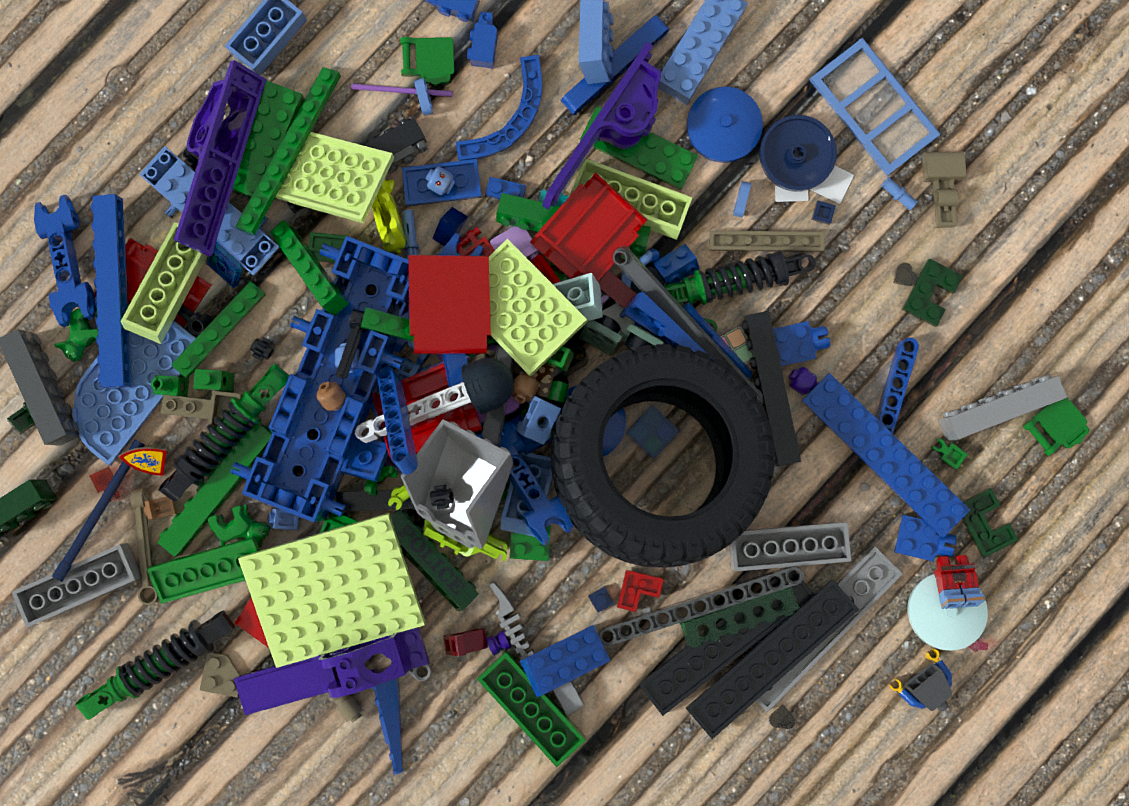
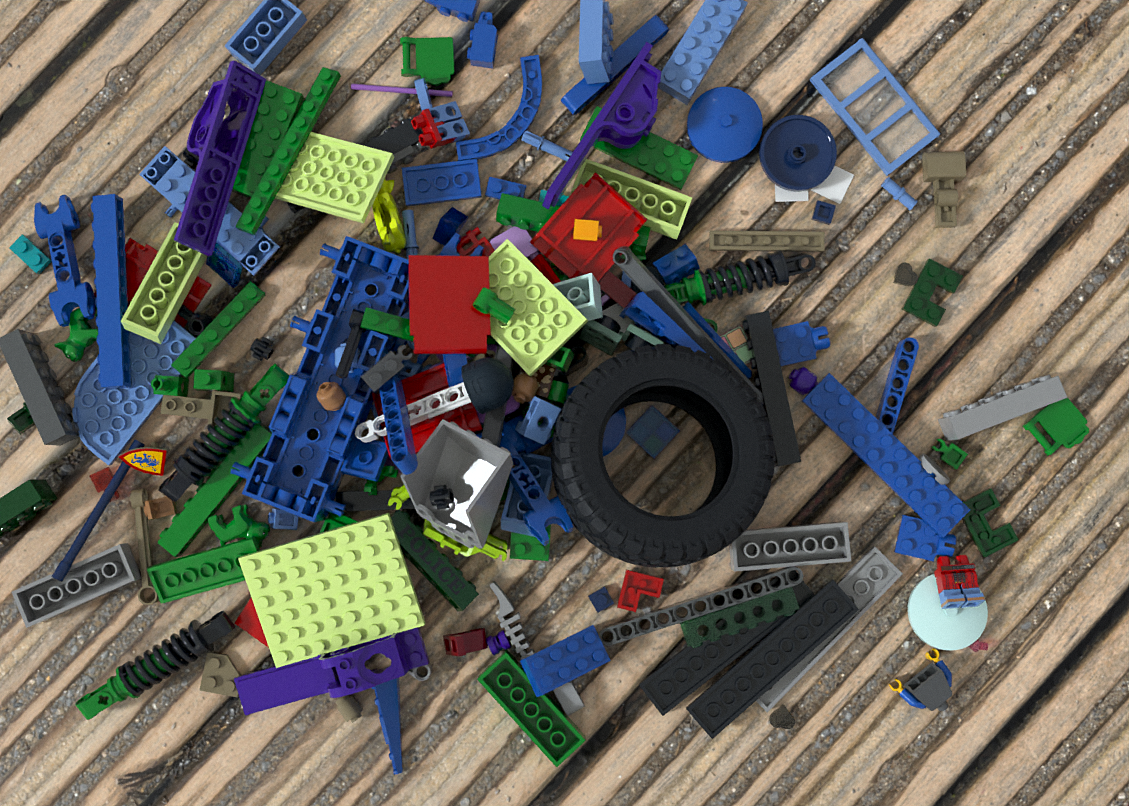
(30, 254): none -> teal plate
(309, 268): green brick -> none
(316, 241): green plate -> none
(385, 368): none -> dark grey plate
(440, 125): none -> hips
(440, 180): medium blue head -> none
(489, 303): none -> green piece
(546, 145): none -> medium blue axle
(586, 230): none -> light orange brick
(650, 256): arm -> none
(742, 198): medium blue beam -> none
(931, 467): none -> light grey tile

